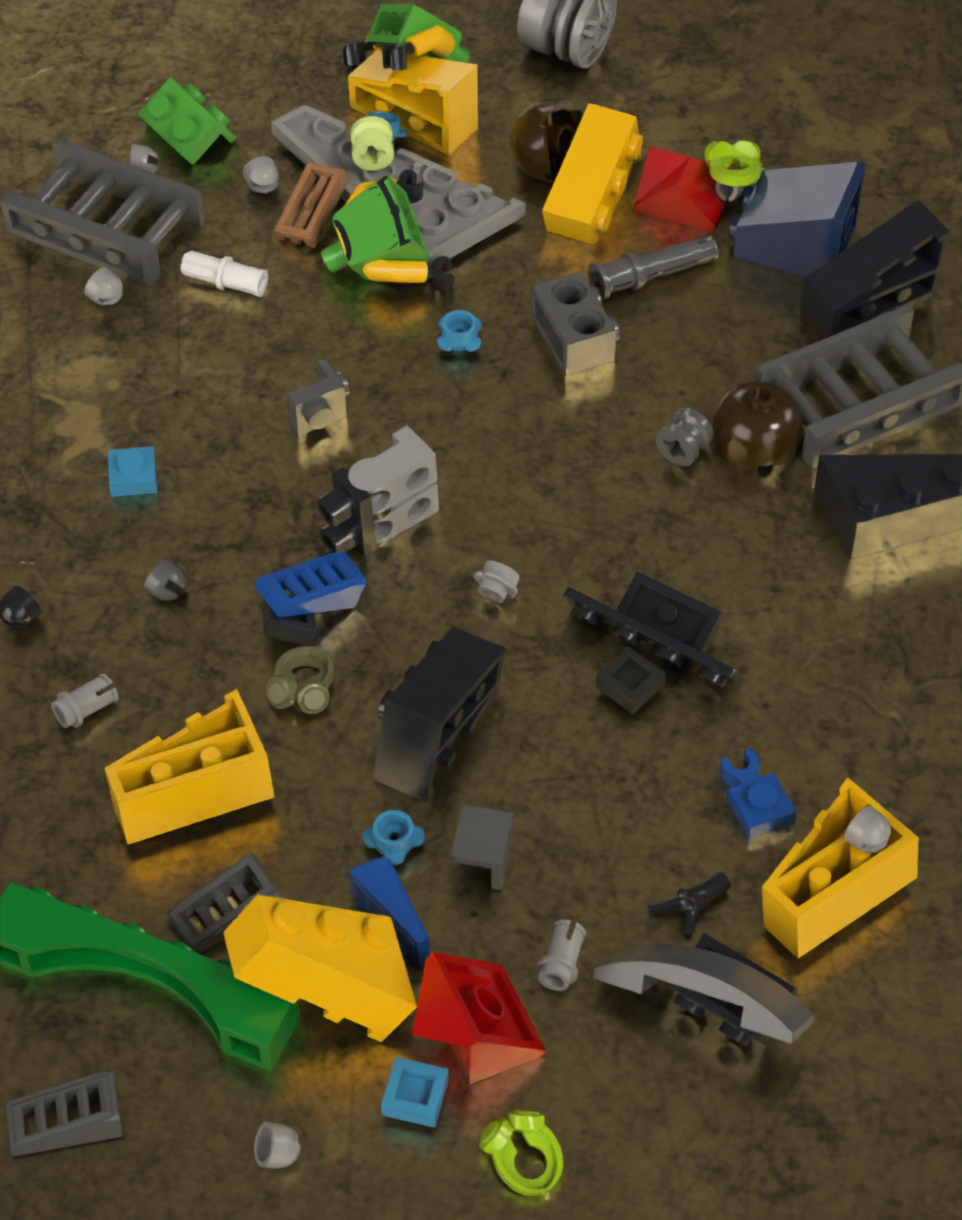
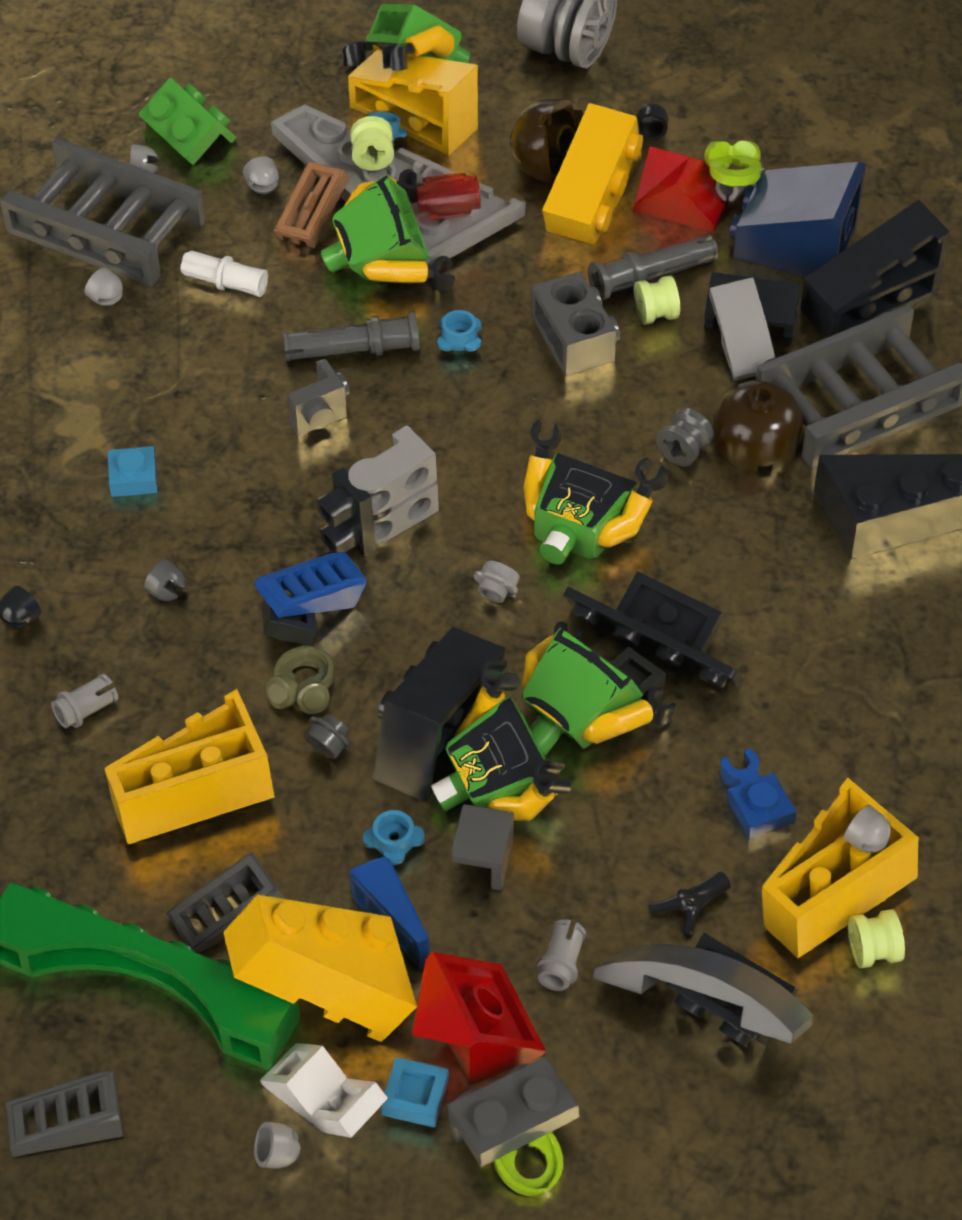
(321, 1092): none -> white slope
(327, 736): none -> dark grey plate
(374, 336): none -> dark grey pin
(448, 195): none -> clear red brick
(498, 755): none -> torso
(512, 1111): none -> dark grey bracket
(582, 505): none -> torso
(583, 694): none -> bright green torso
(652, 121): none -> black hinge
(657, 300): none -> yellowish green wheel
(742, 327): none -> light grey slope
(777, 299): none -> black hinge
(876, 938): none -> yellowish green wheel

